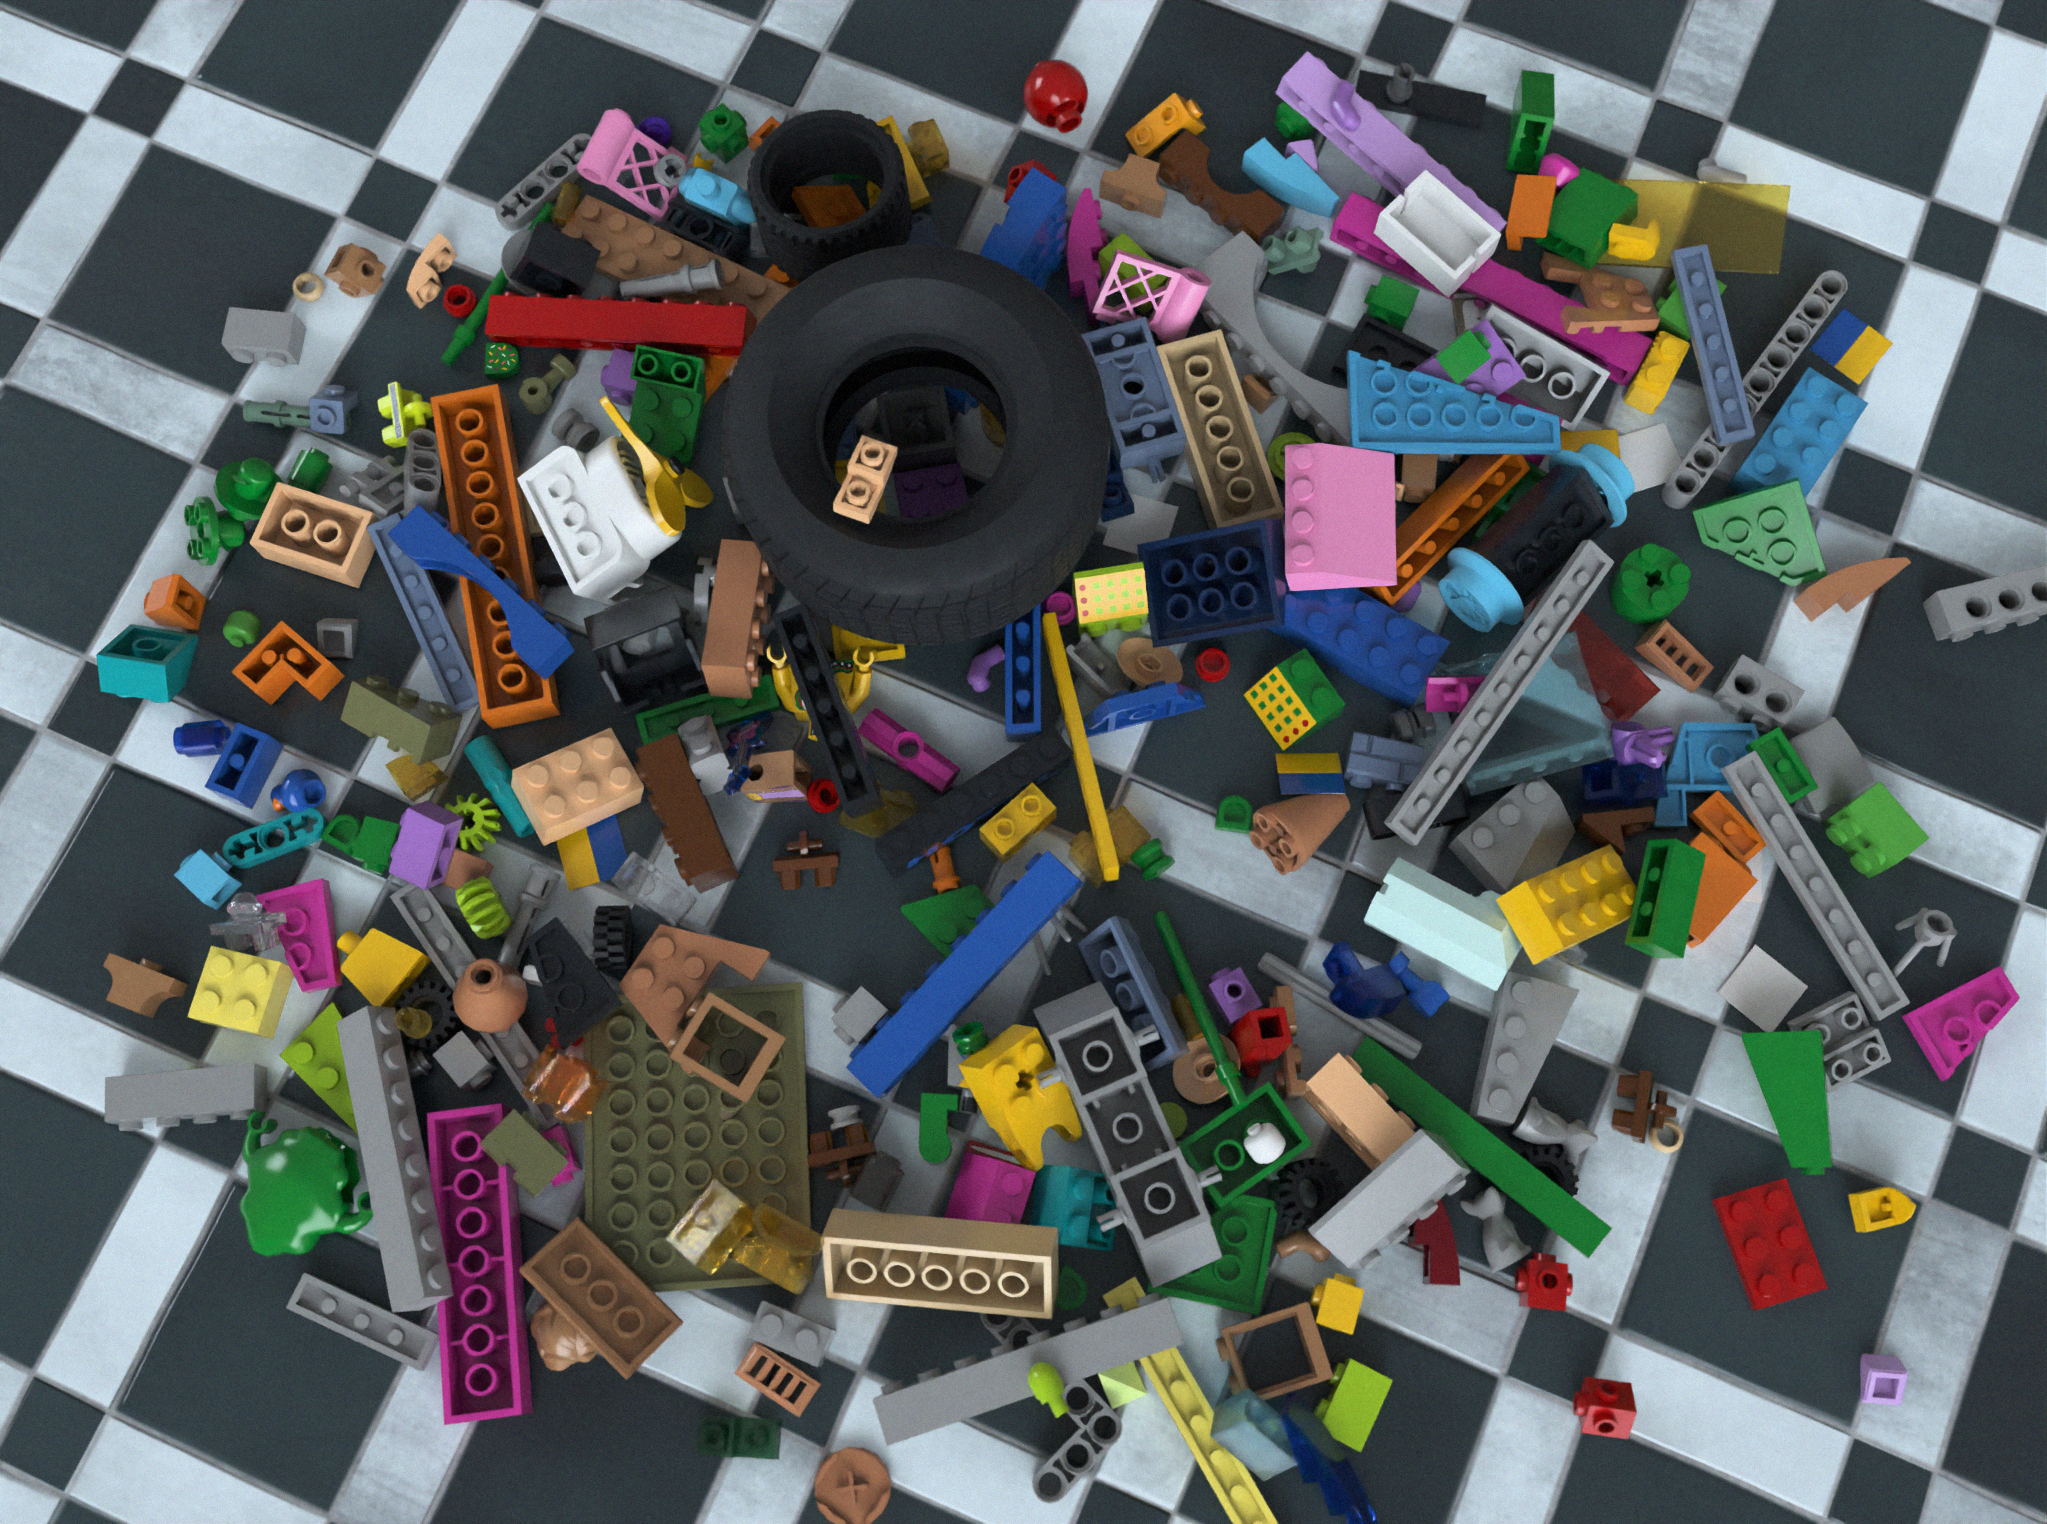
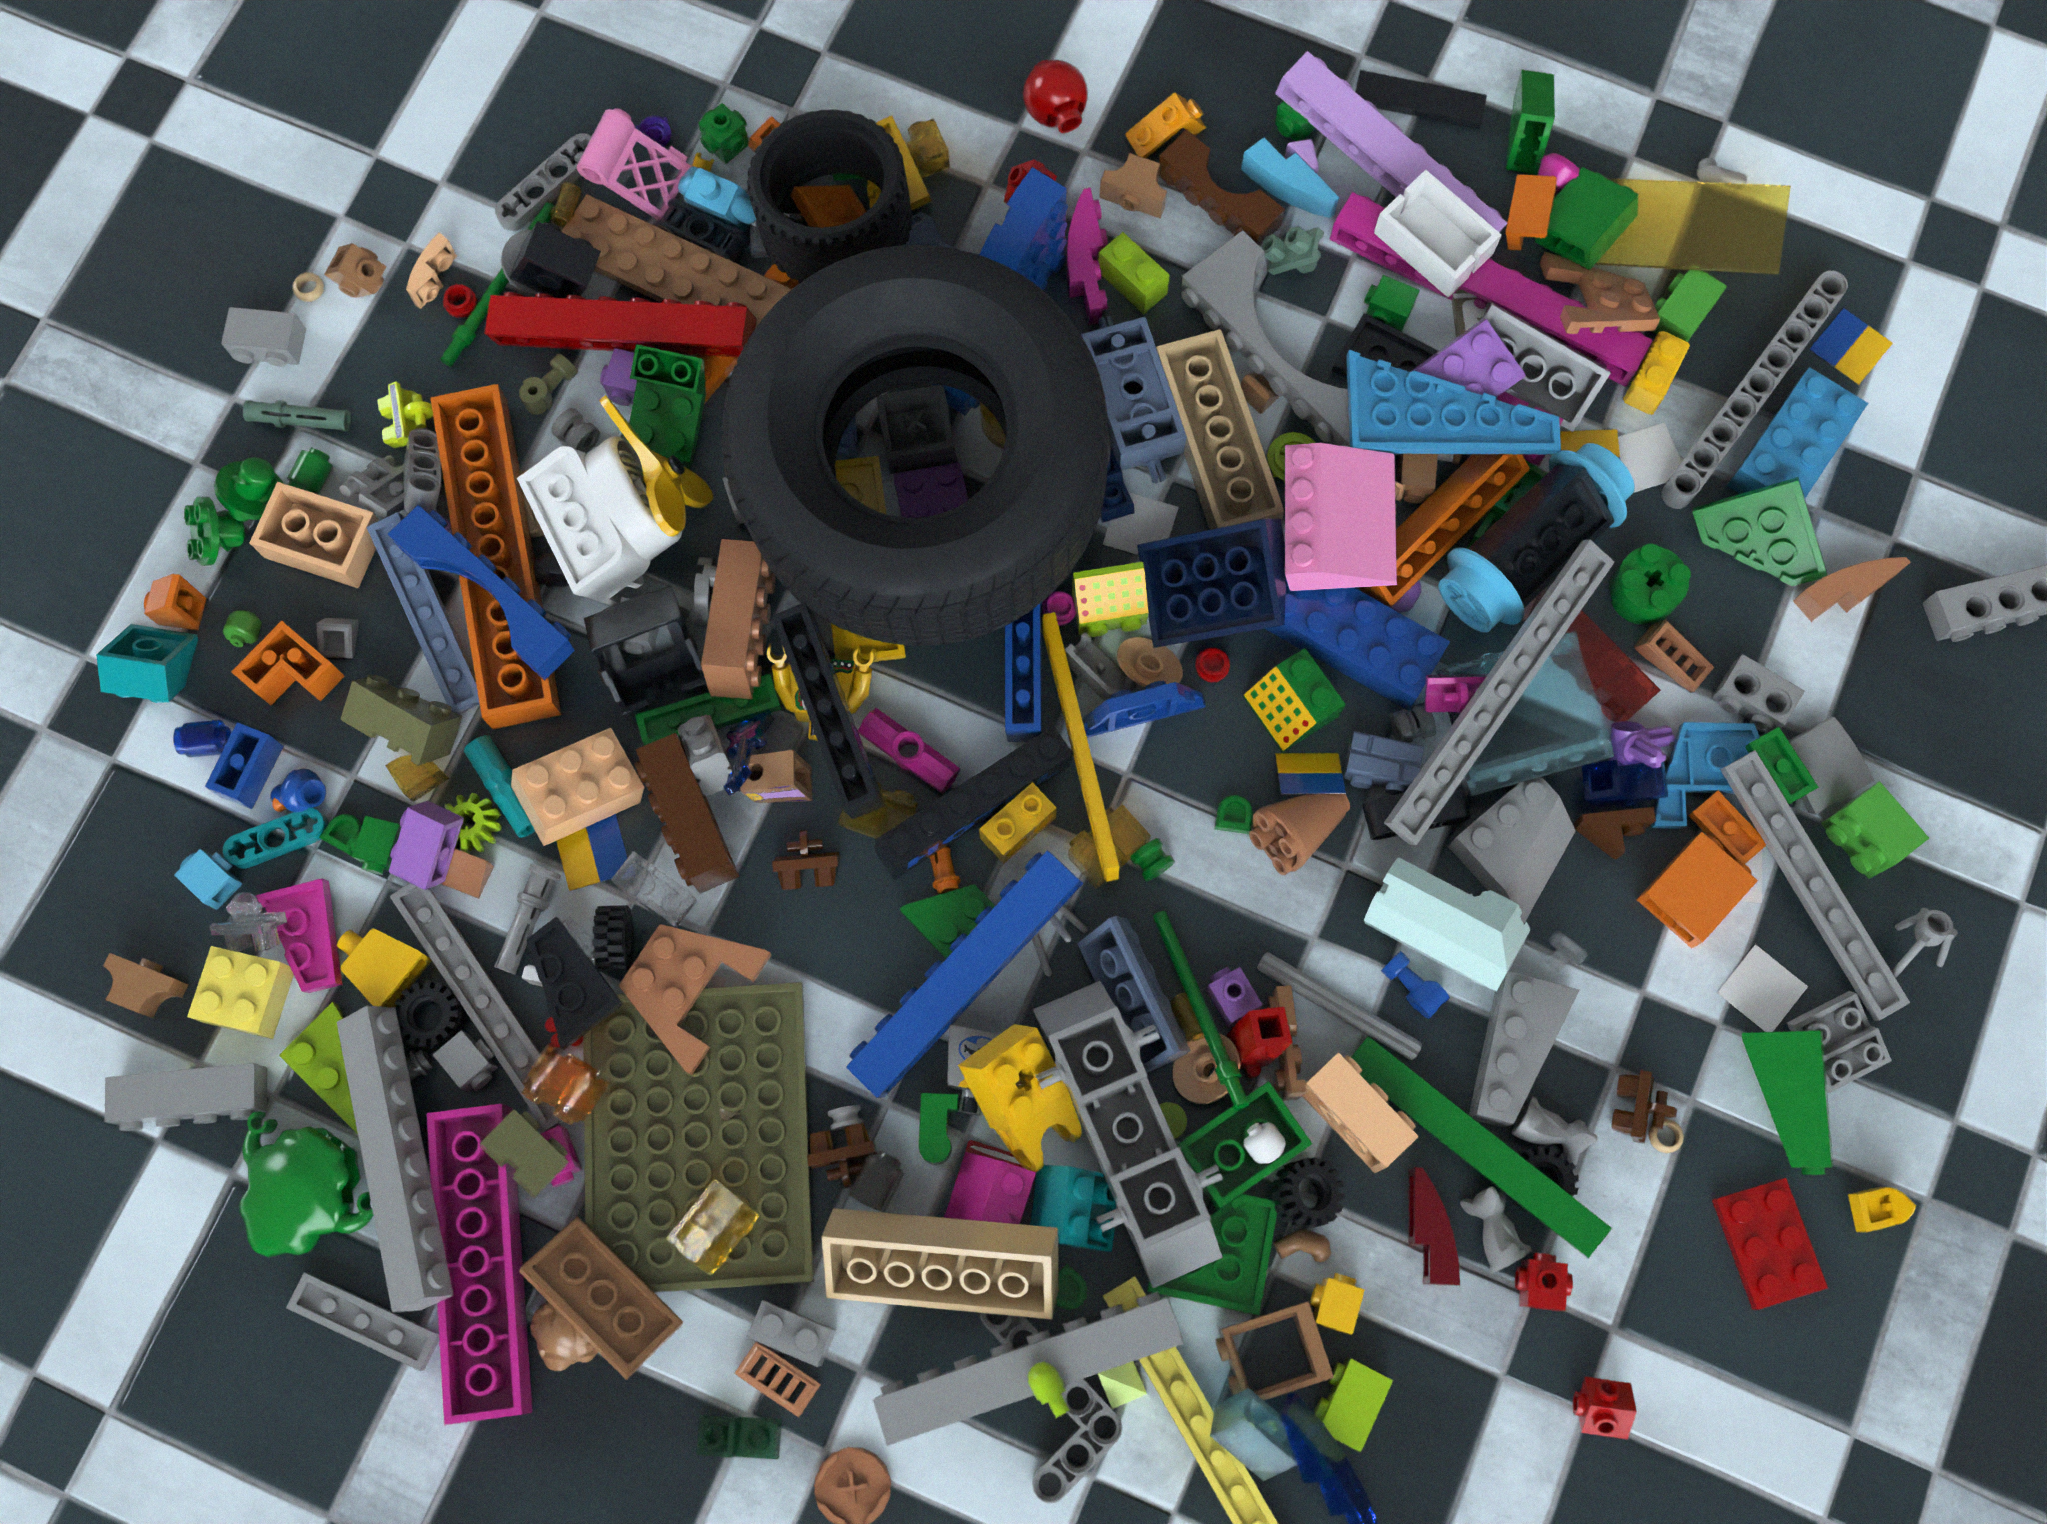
(330, 407): sand blue bracket -> none
(413, 1022): clear yellow pin -> none
(483, 907): lime gear -> none
(490, 996): nougat cone -> none
(501, 361): green tile -> none
(660, 175): light grey bush -> none
(687, 279): light grey pin -> none
(757, 1066): medium nougat window -> none
(780, 1249): clear yellow piece -> none
(831, 797): red plate -> none
(857, 1016): light grey brick -> none
(865, 479): light nougat slope -> none
(970, 1037): green bush -> none
(981, 665): medium lavender arm -> none
(1177, 299): bright pink piece -> none
(1343, 110): medium lavender arm -> none
(1361, 991): clear blue brick -> none
(1391, 1200): light grey slope -> none
(1400, 87): dark grey pin -> none
(1464, 355): green brick -> none
(1569, 903): yellow brick -> none
(1634, 242): yellow plate -> none
(1665, 898): green brick -> none
(1712, 344): sand blue plate -> none
(1882, 1379): lavender slope -> none
(1960, 1018): dark pink wing -> none

